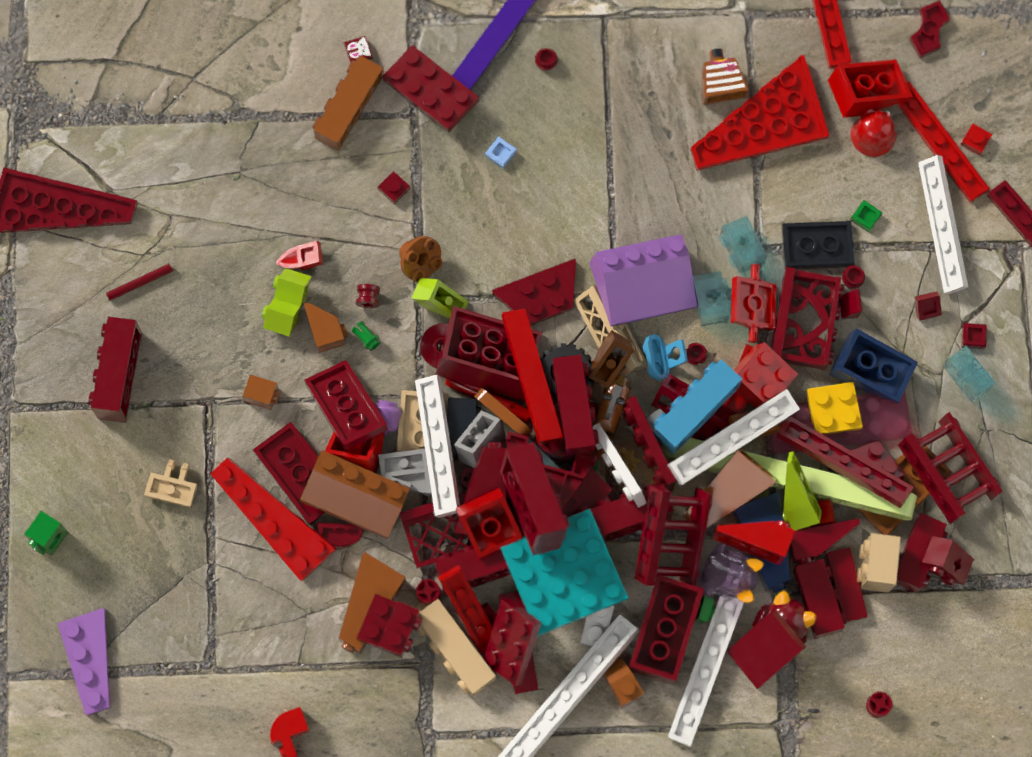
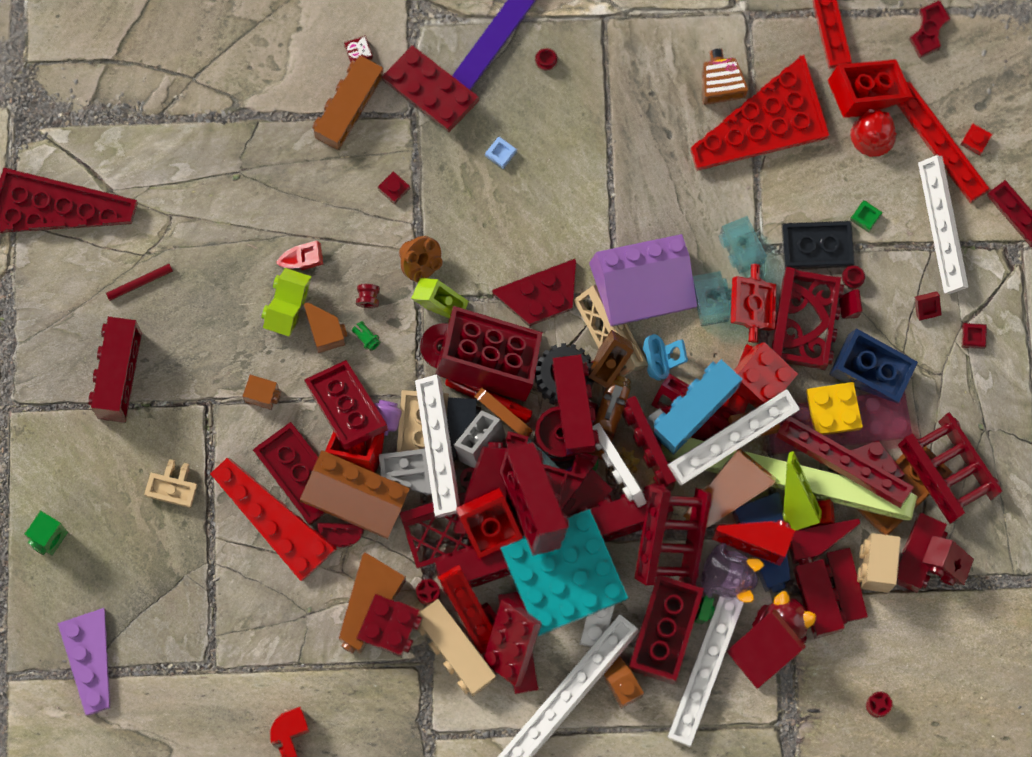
(532, 376): red tile -> none
(700, 349): dark red plate -> none
(969, 374): clear light blue brick -> none

